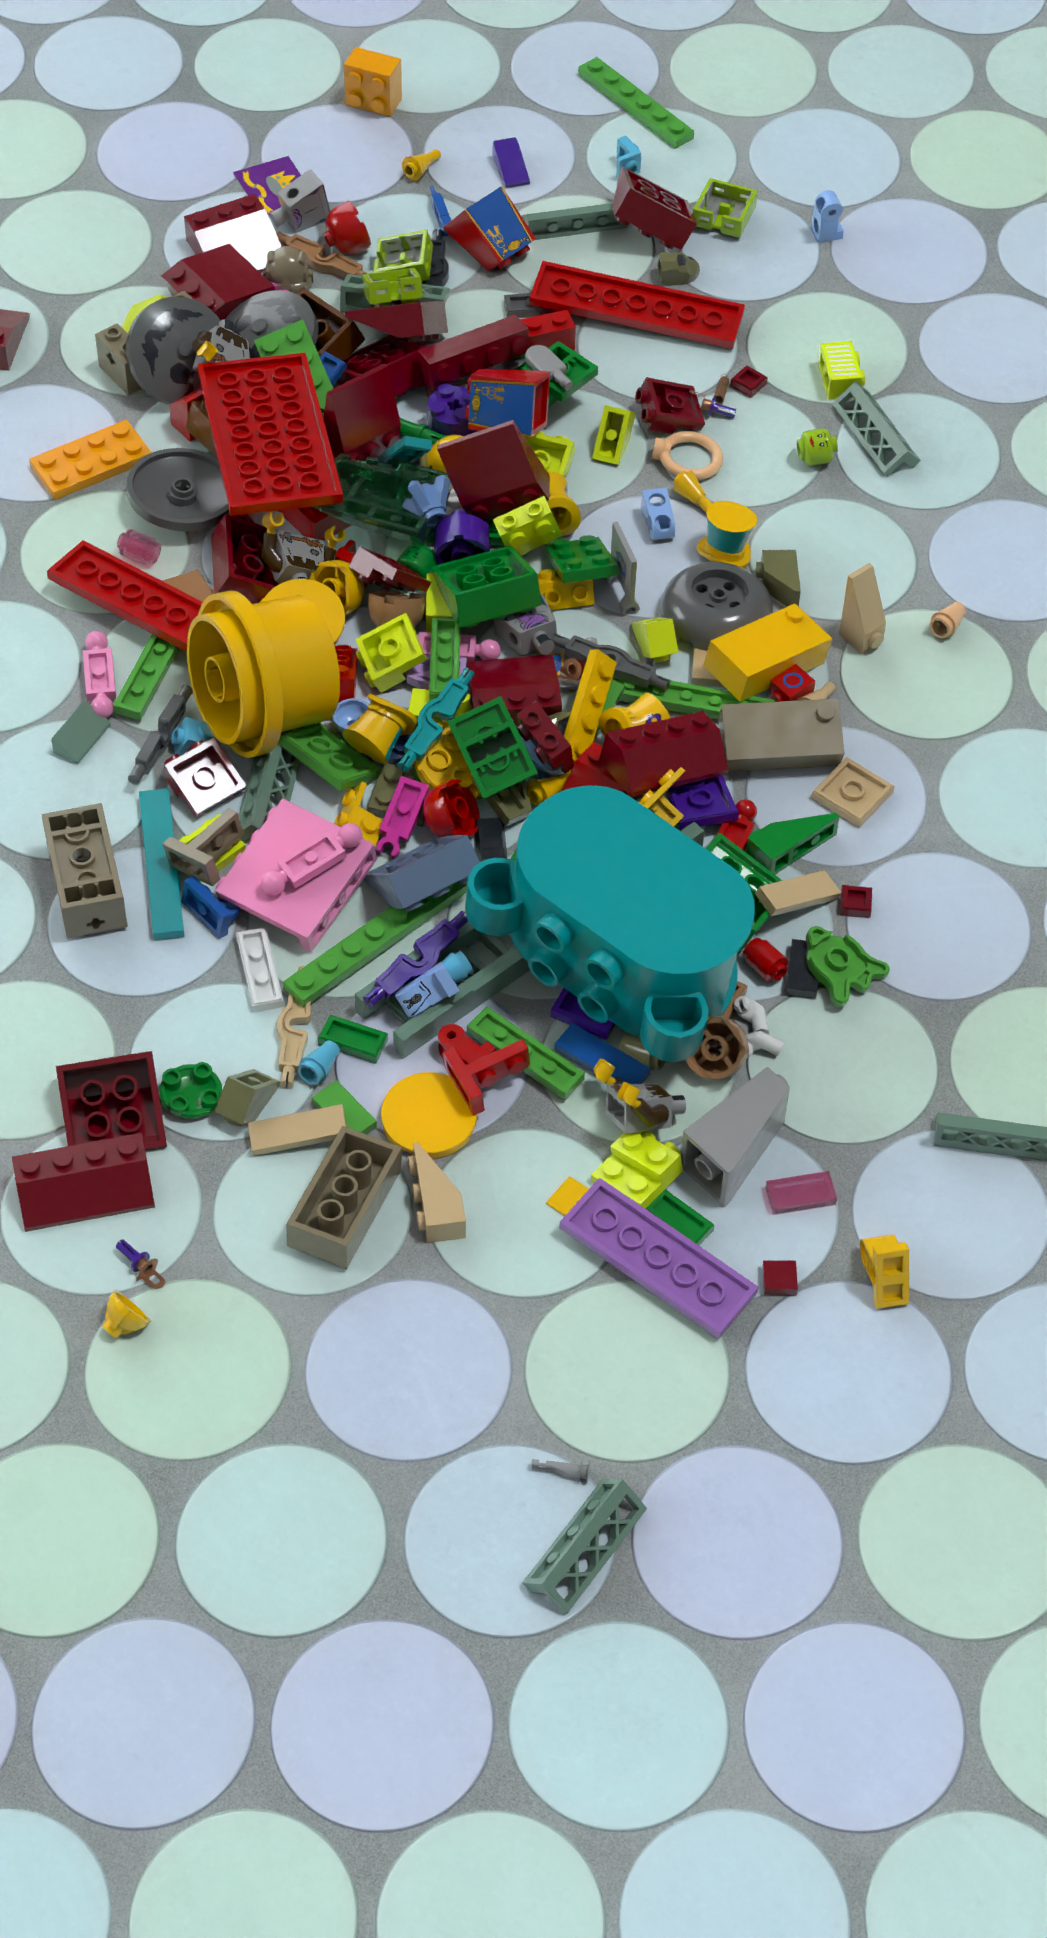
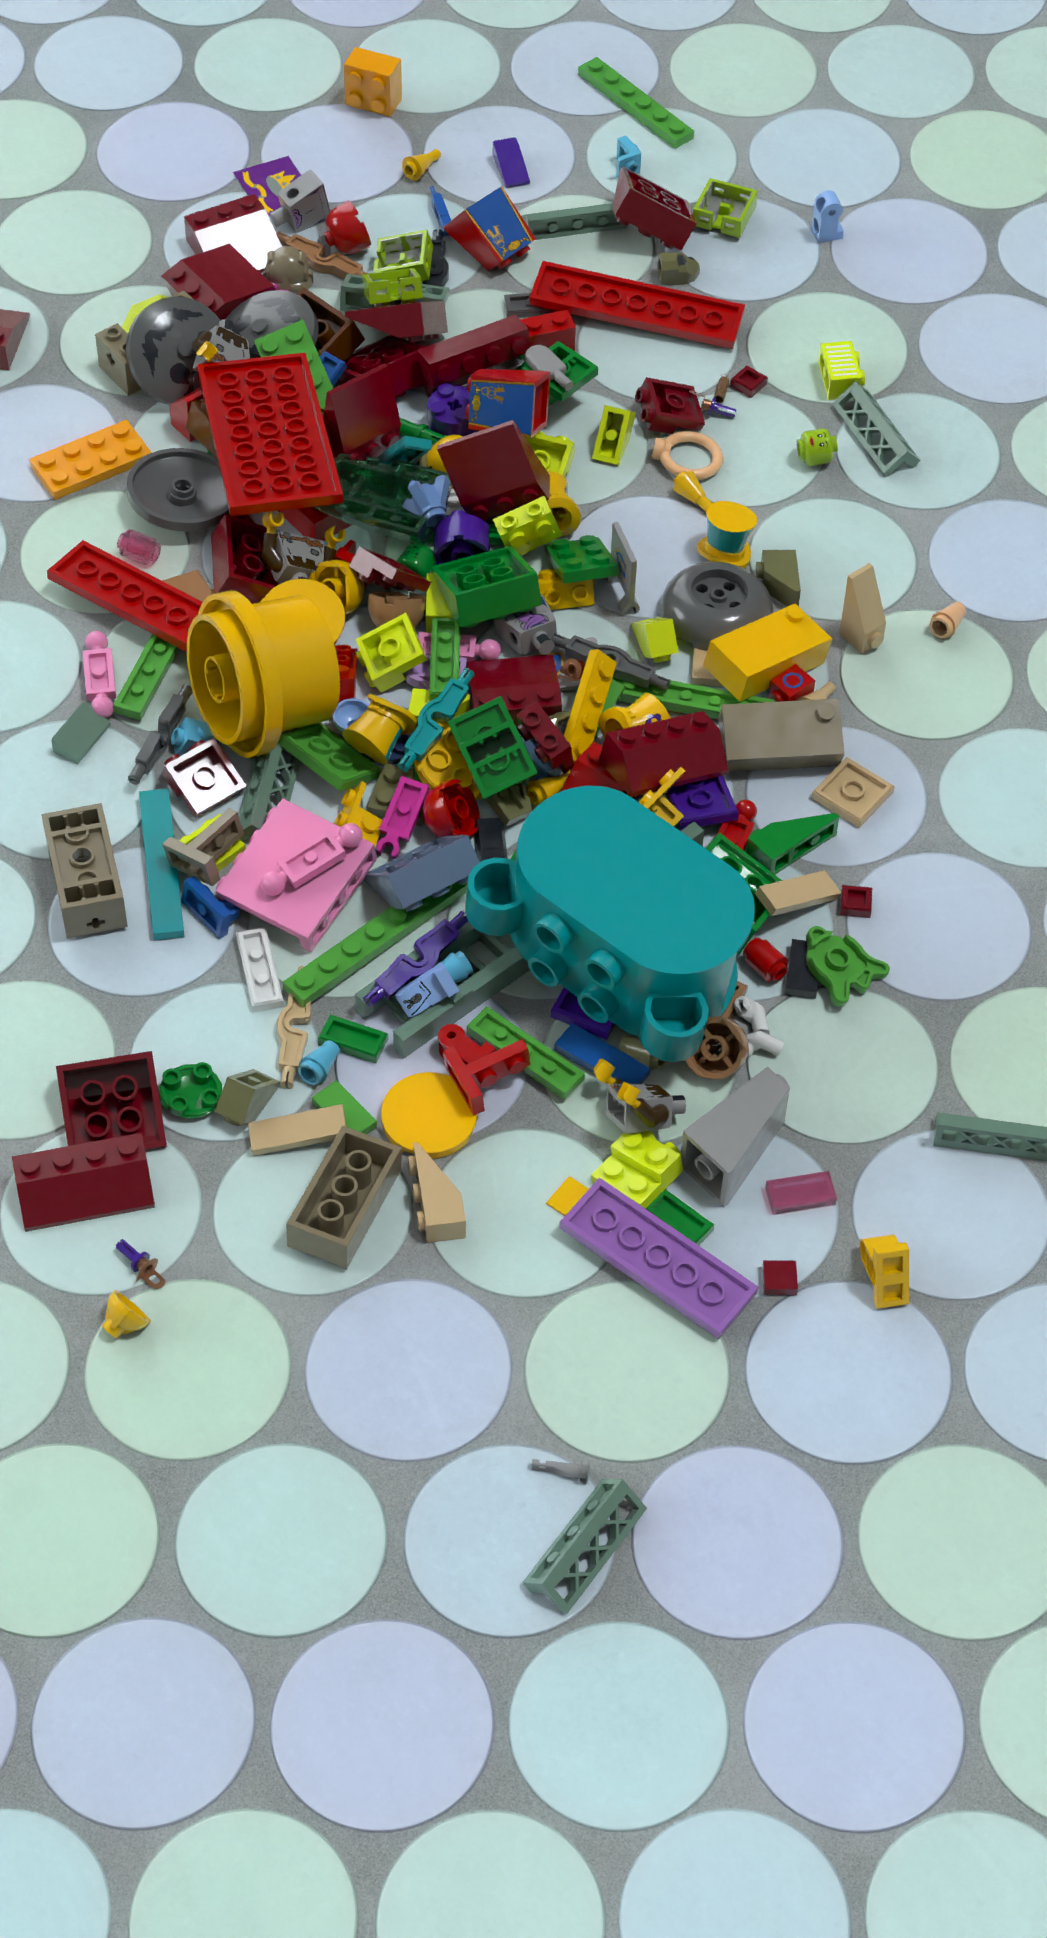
(658, 515): light blue leg -> none

